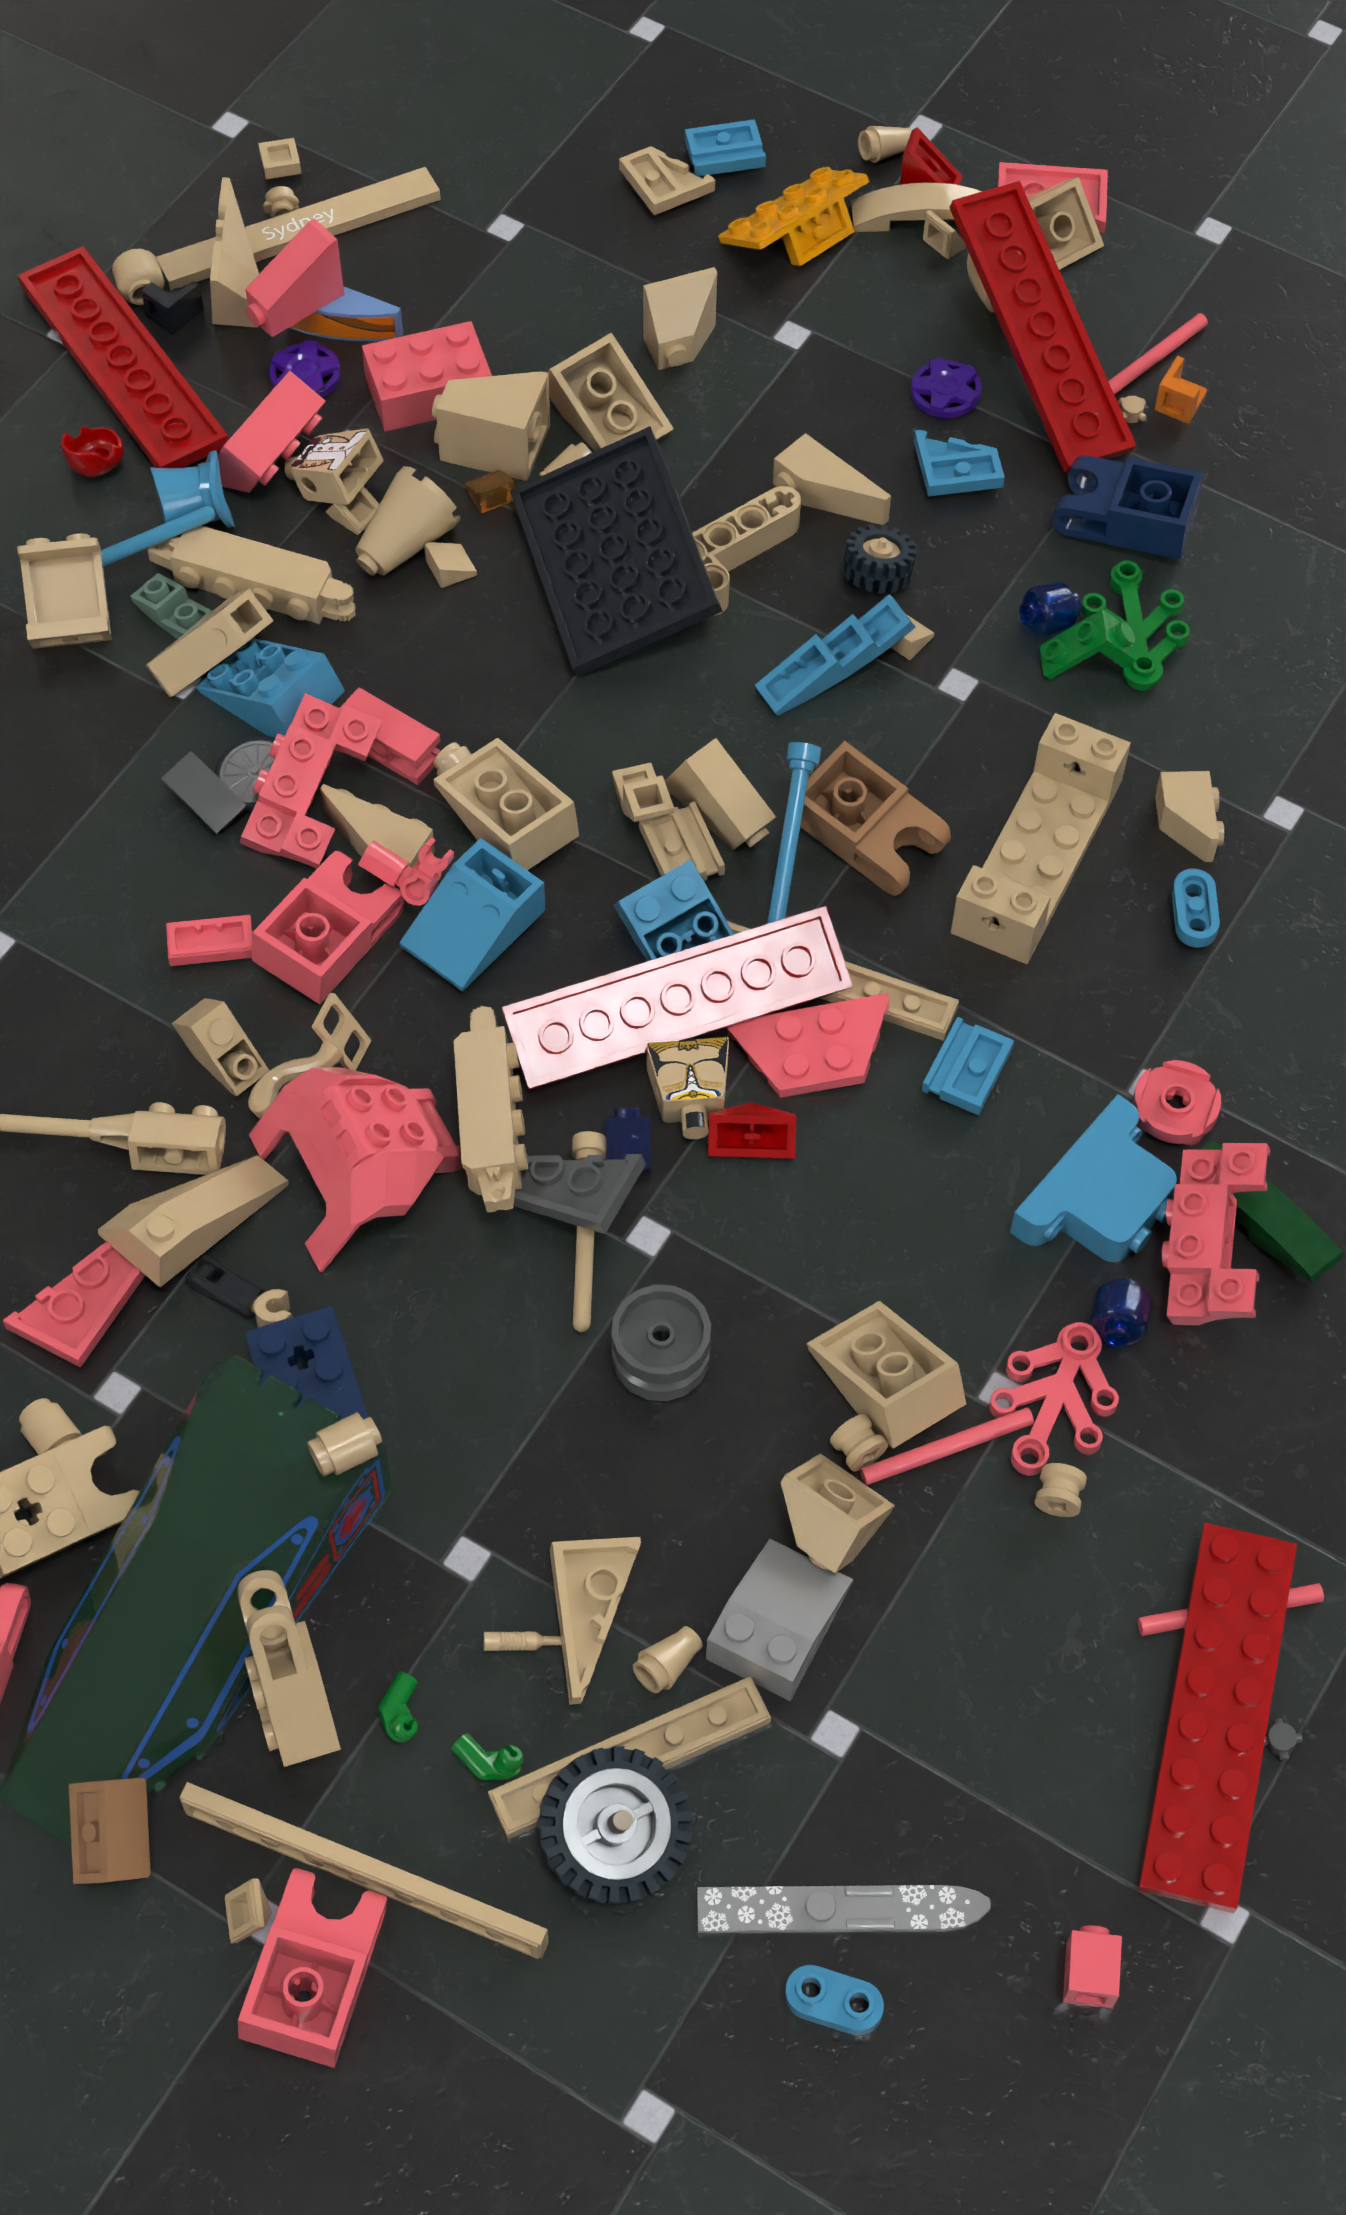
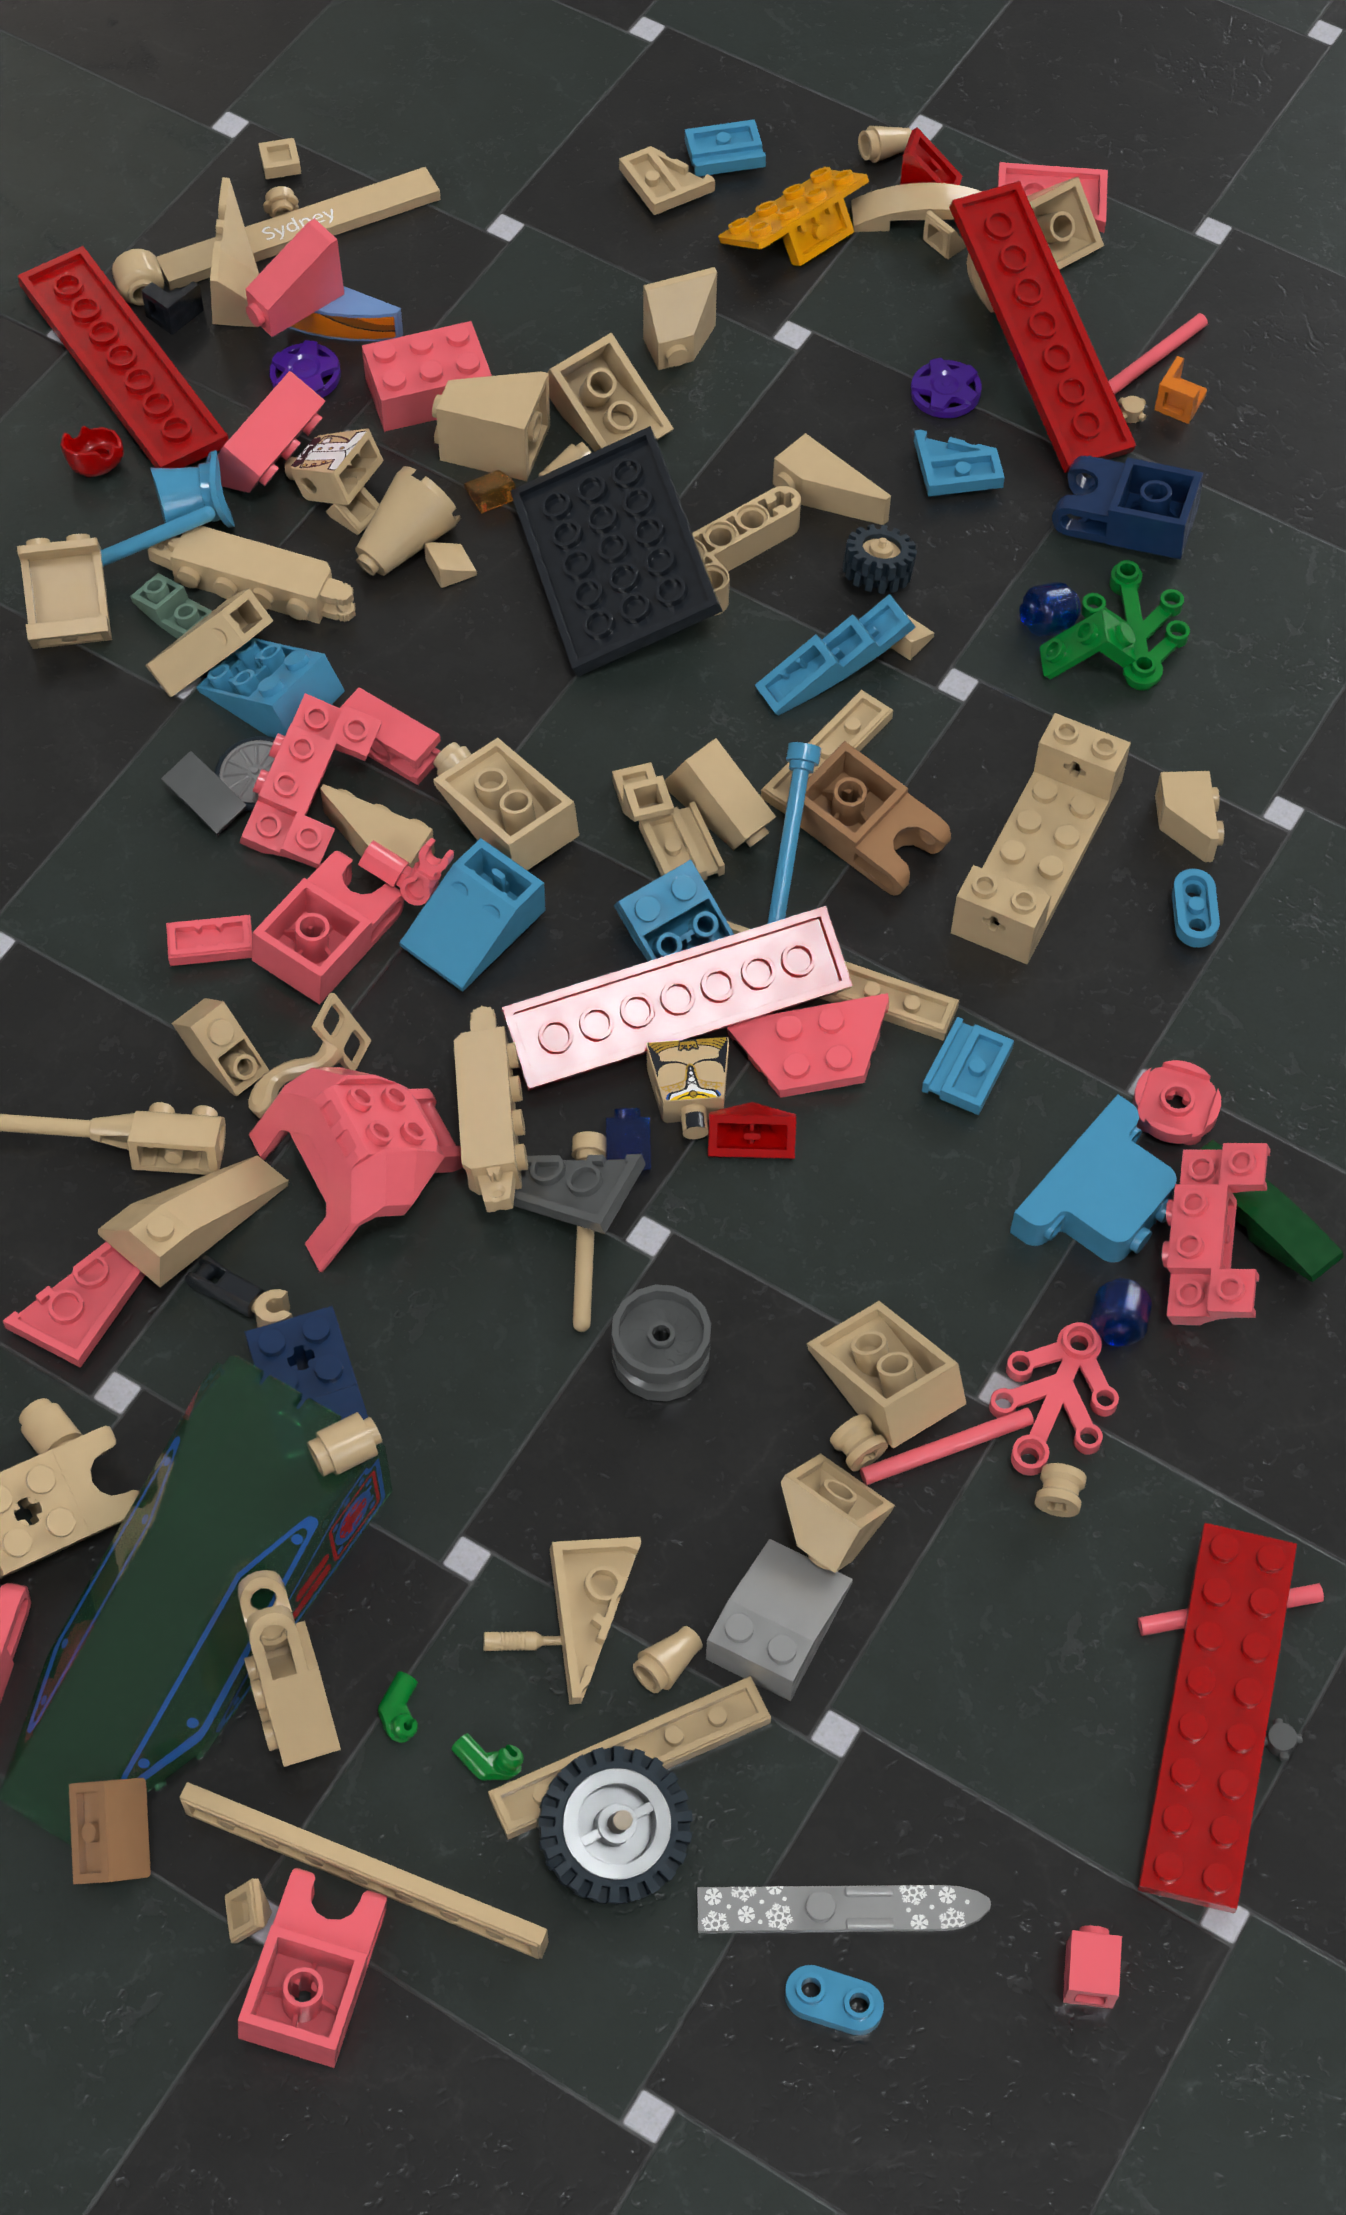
(854, 724): none -> tan tile

